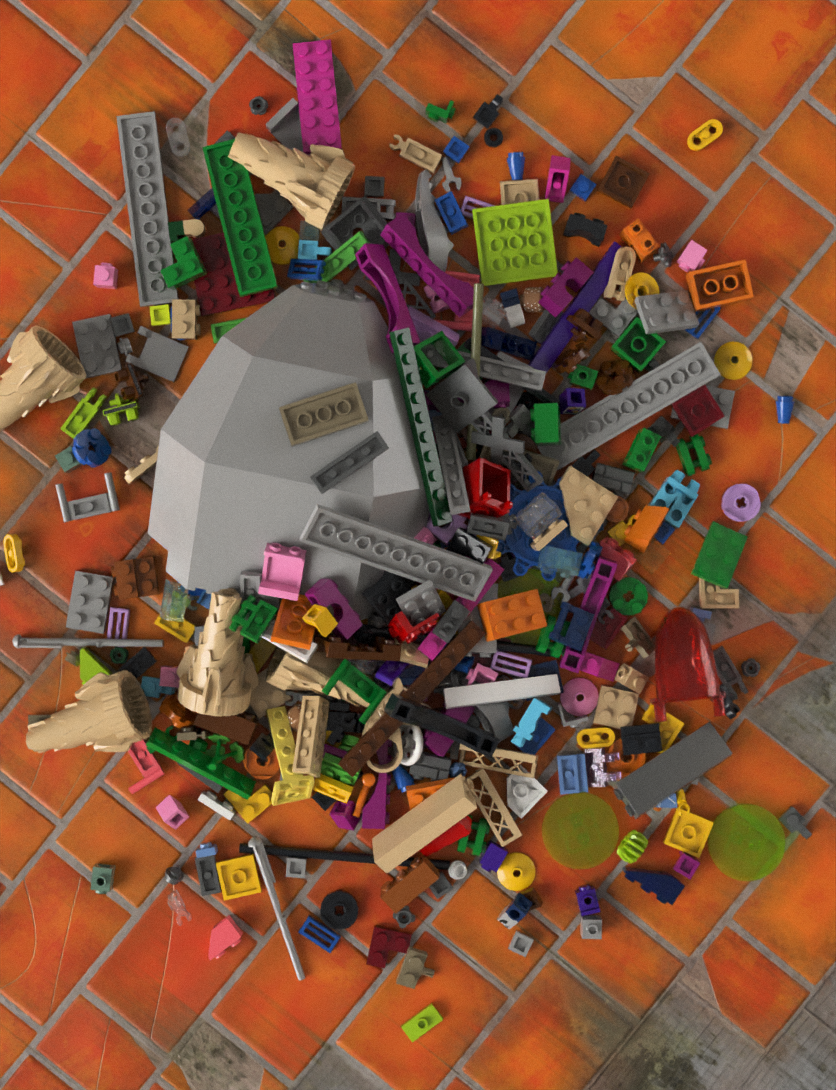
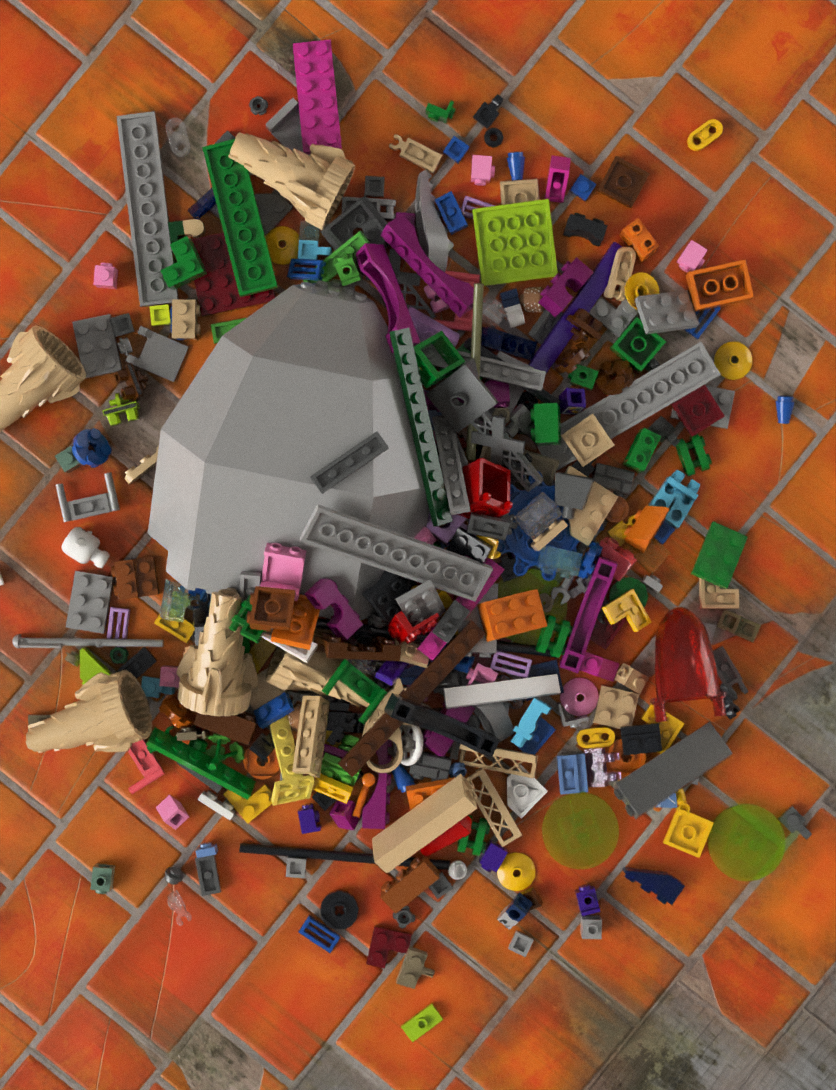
(13, 553): yellow plate -> none
(83, 414): lime hinge -> none
(84, 547): none -> white piece
(201, 611): none -> black plate
(222, 936): coral slope -> none
(238, 877): yellow plate -> none
(269, 879): light grey bar -> none
(271, 608): none -> dark orange plate
(273, 710): none -> blue plate
(308, 819): none -> dark purple brick
(320, 618): yellow panel -> none
(323, 414): dark tan plate -> none
(347, 260): none -> bright green brick
(450, 178): light grey bar -> none
(482, 169): none -> bright pink brick
(572, 492): none -> dark grey torso
(577, 629): dark blue plate -> none
(587, 440): none -> tan plate
(627, 606): none -> yellow plate
(632, 846): lime gear -> none
(638, 638): dark tan plate -> none
(652, 582): none -> light grey plate
(664, 255): dark grey plant -> none
(686, 865): magenta panel -> none
(702, 614): medium blue plate -> none
(738, 625): none -> olive slope
(751, 500): lavender plate -> none
(755, 667): dark grey plate -> none

